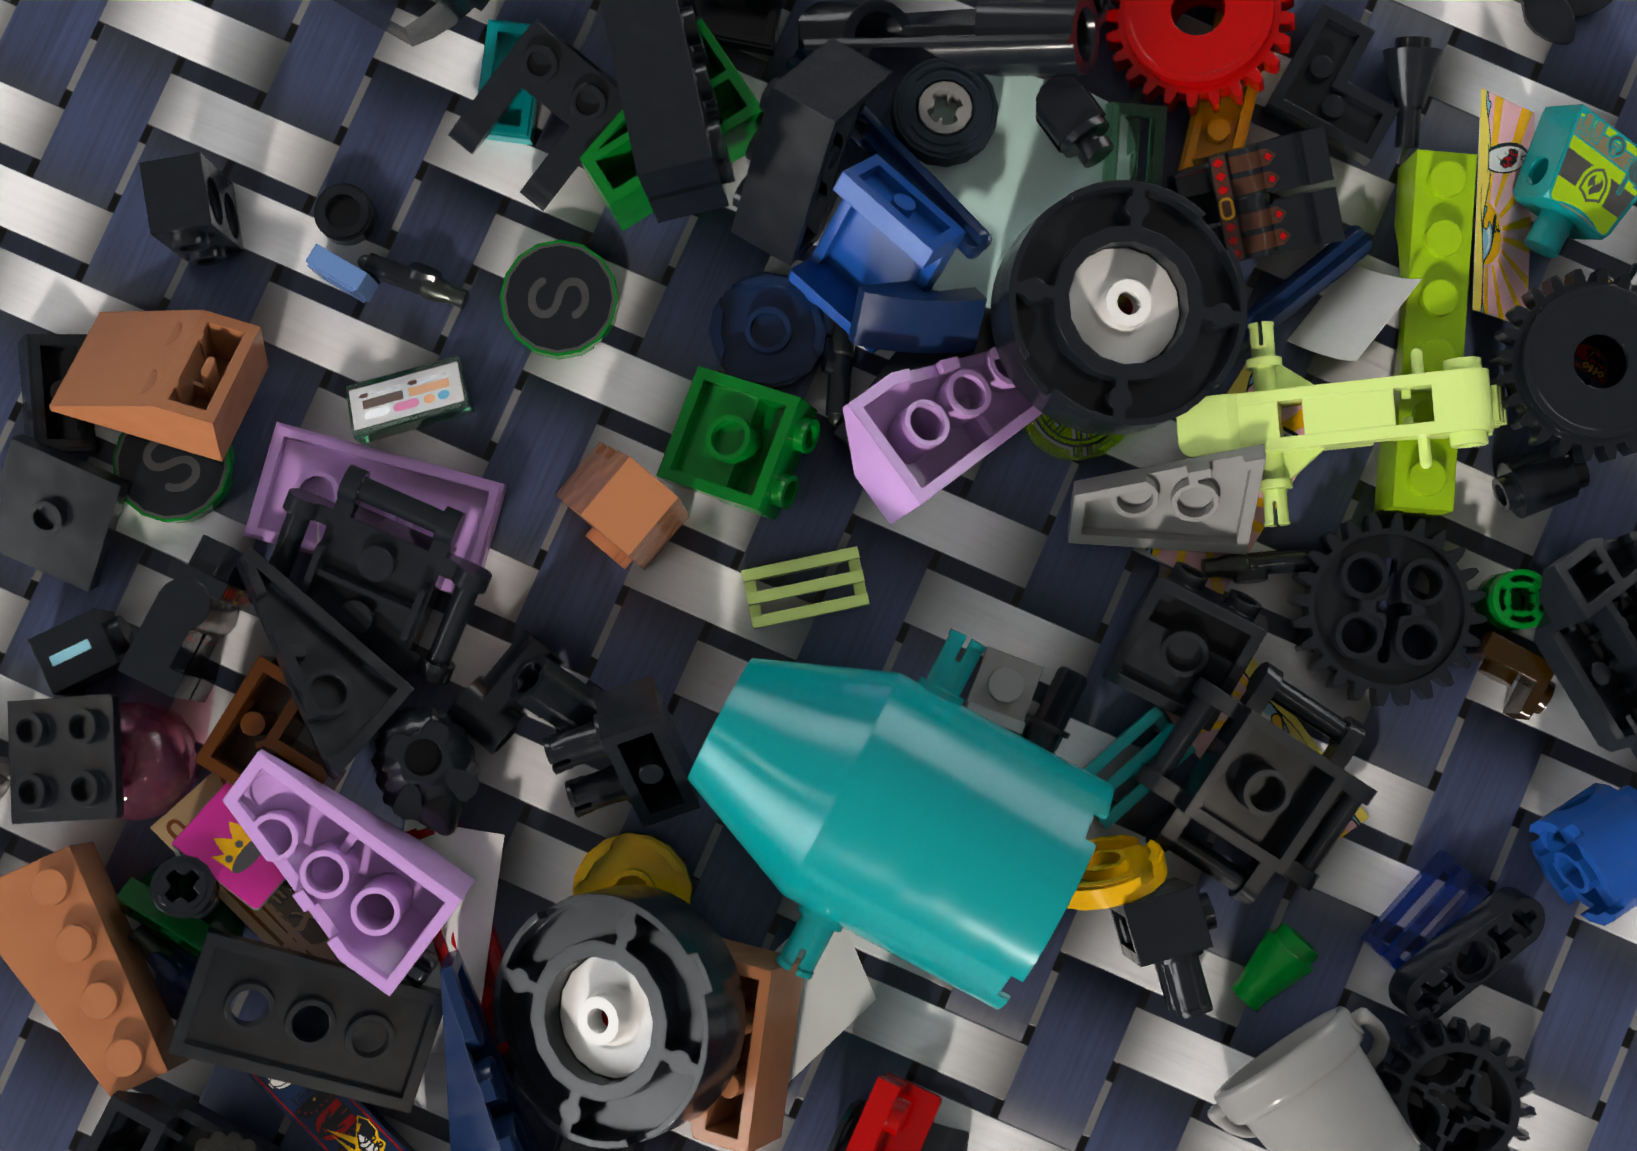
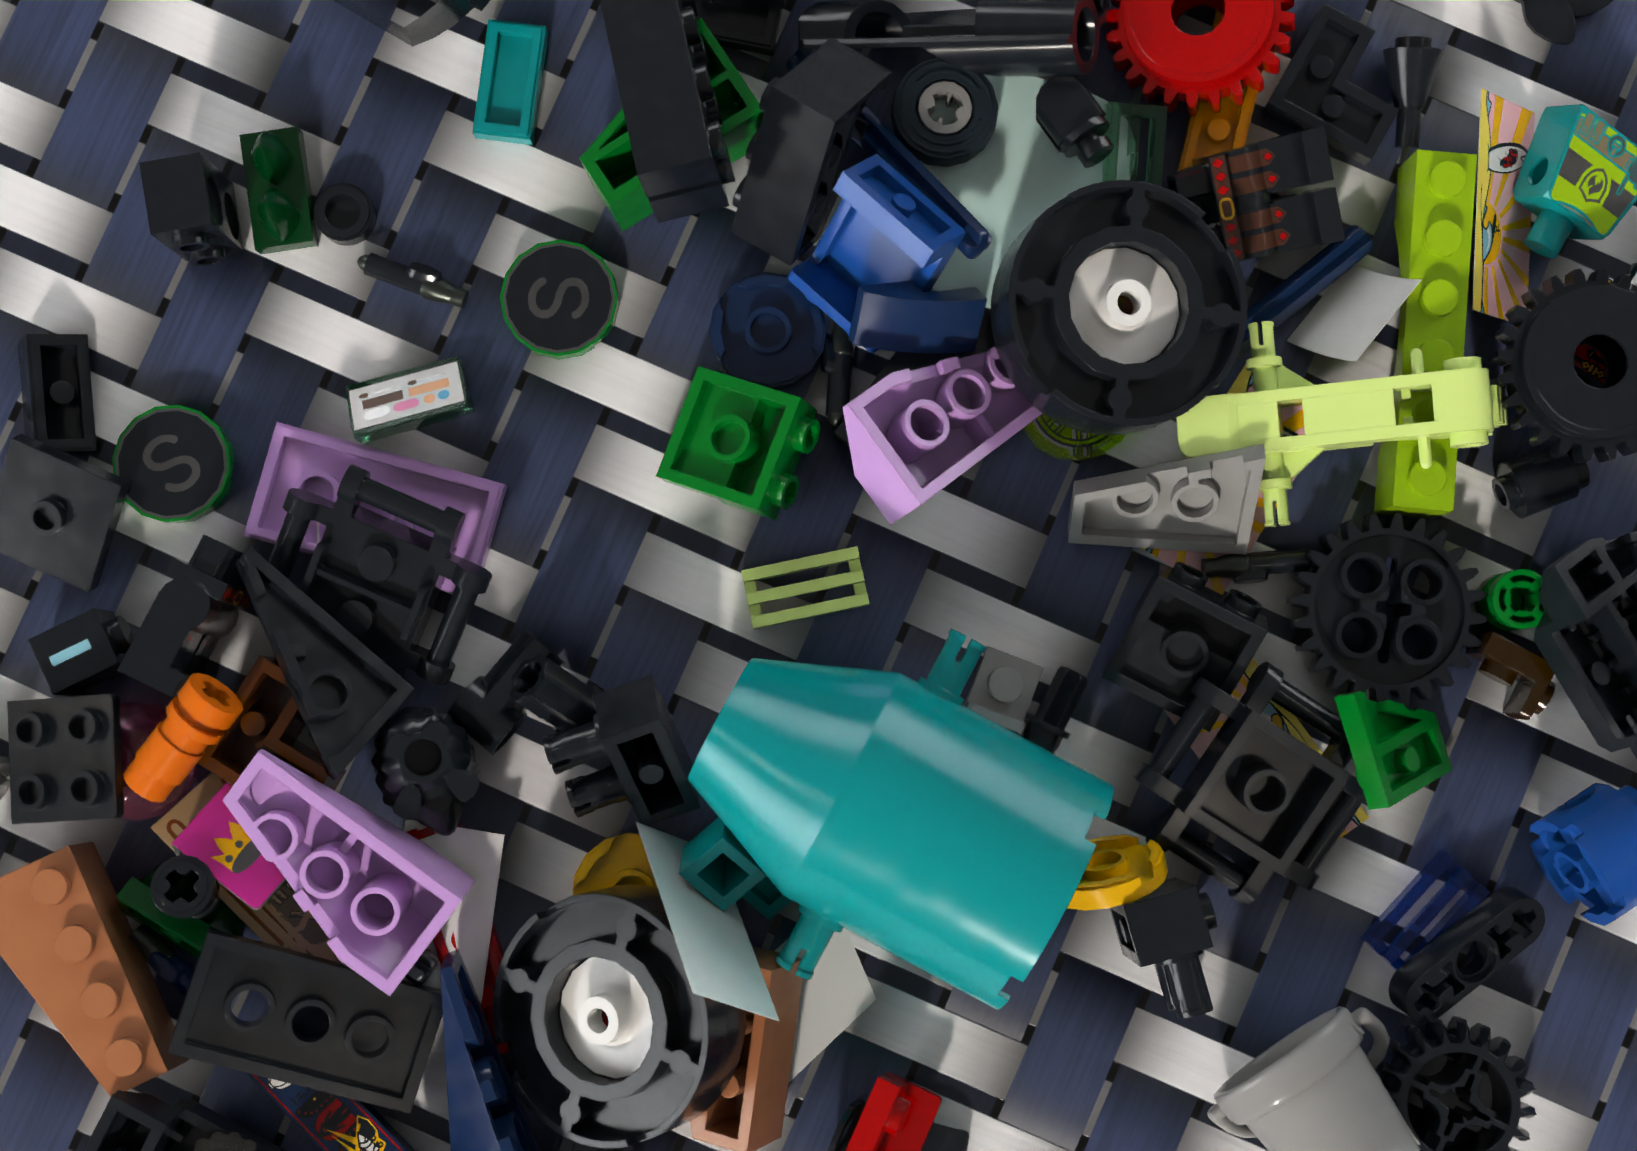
(166, 377): nougat slope -> none
(178, 743): none -> orange axle
(278, 190): none -> dark green tile
(342, 274): medium blue tile -> none
(564, 84): black brick -> none
(624, 505): nougat wedge -> none
(708, 940): none -> white sticker
(726, 872): none -> teal brick
(1138, 791): teal tile -> none
(1275, 965): green cone -> none
(1391, 747): none -> green wing

